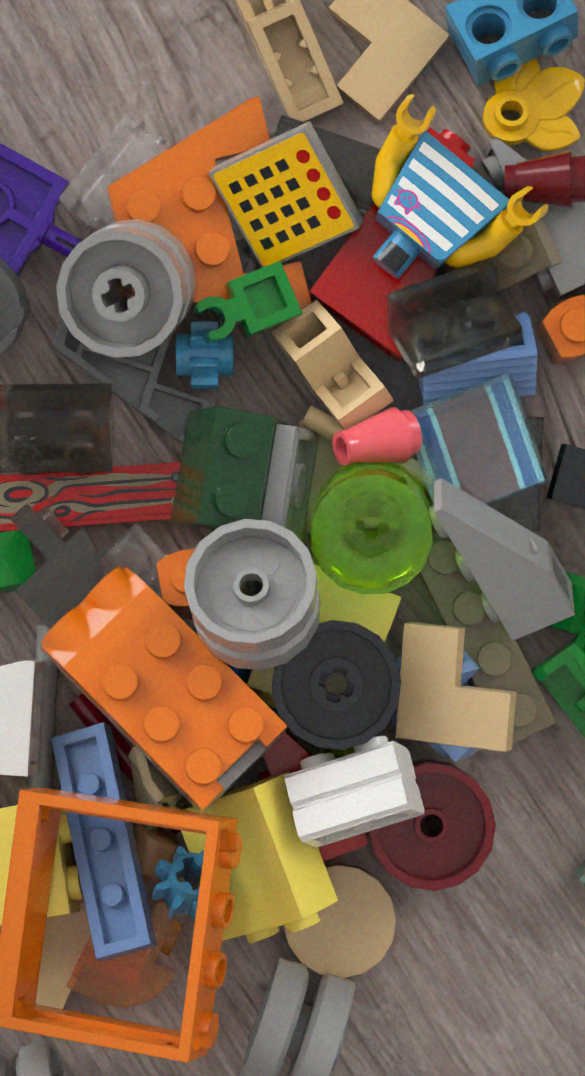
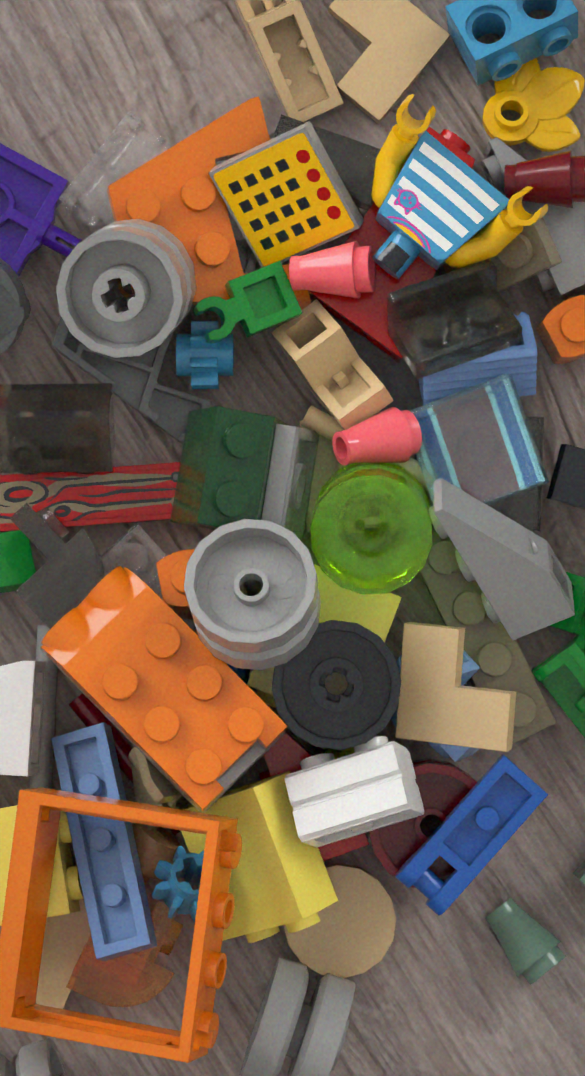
(336, 270): none -> coral cone
(472, 833): none -> blue plate
(525, 941): none -> sand green cone

